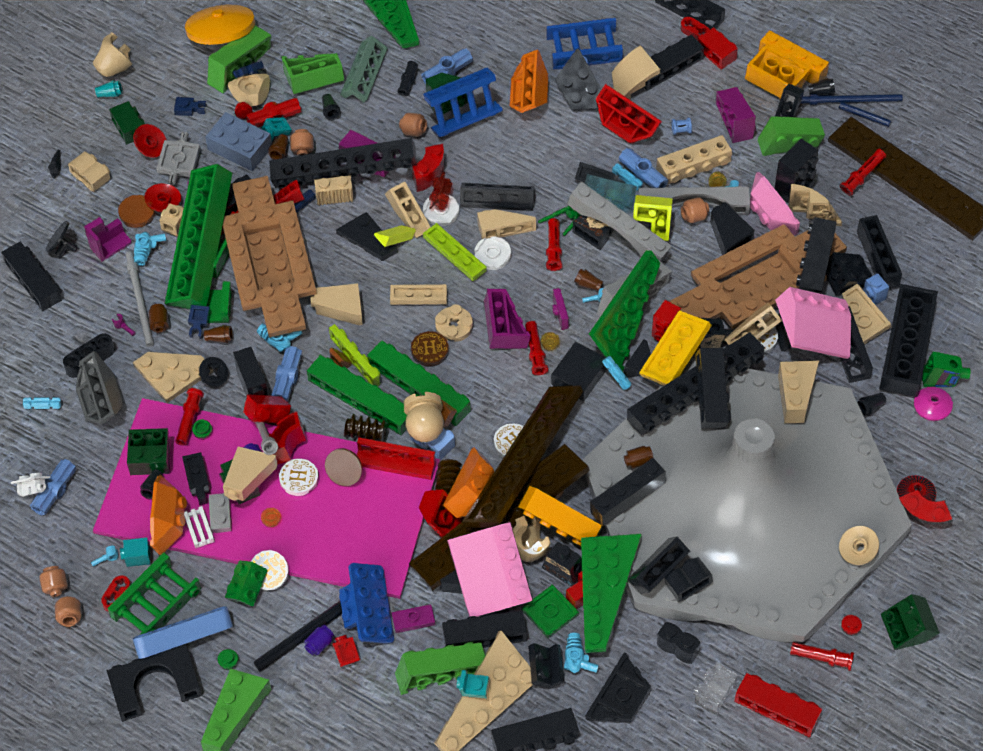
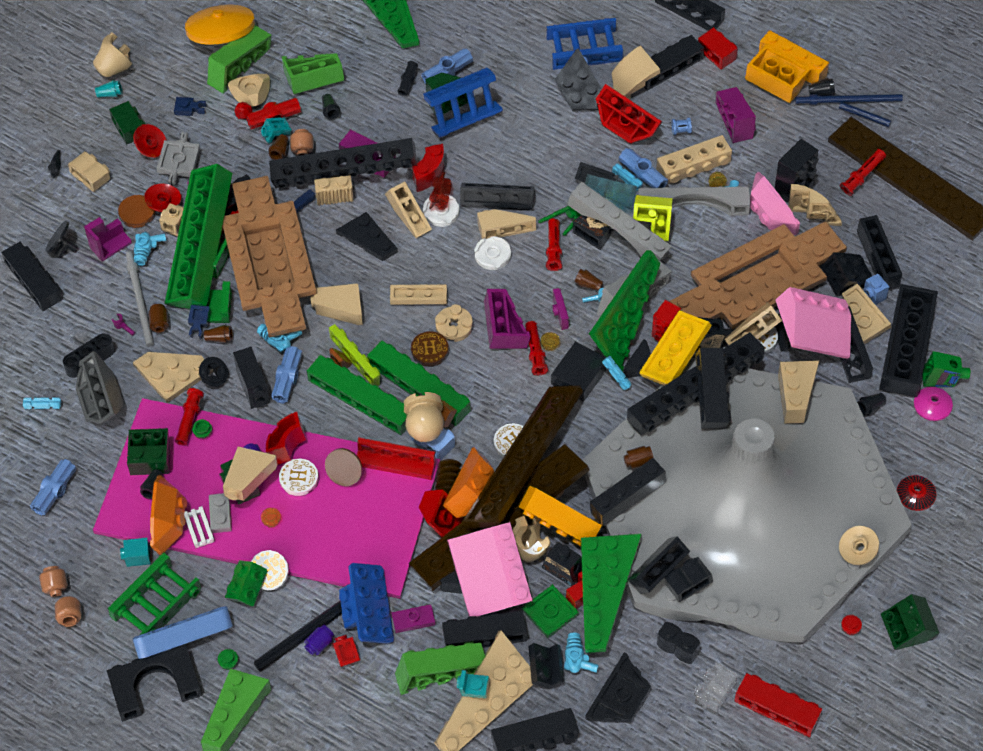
(31, 484): white hinge -> none
(111, 555): medium azure hand -> none
(113, 590): red beam -> none
(196, 476): black hinge -> none
(238, 141): sand blue brick -> none
(250, 69): dark blue plate -> none
(266, 408): red brick -> none
(268, 444): light grey piece -> none
(289, 193): red slope -> none
(361, 61): sand green fence -> none
(365, 429): dark brown piece -> none
(395, 235): neon yellow slope -> none
(413, 124): nougat head -> none
(454, 252): lime plate -> none
(529, 83): orange wedge -> none
(694, 210): nougat head -> none
(695, 29): red beam -> none
(730, 228): black slope -> none
(784, 132): bright green wedge -> none
(789, 101): black slope -> none
(817, 255): black wedge -> none
(832, 656): red pin -> none
(926, 509): red brick -> none

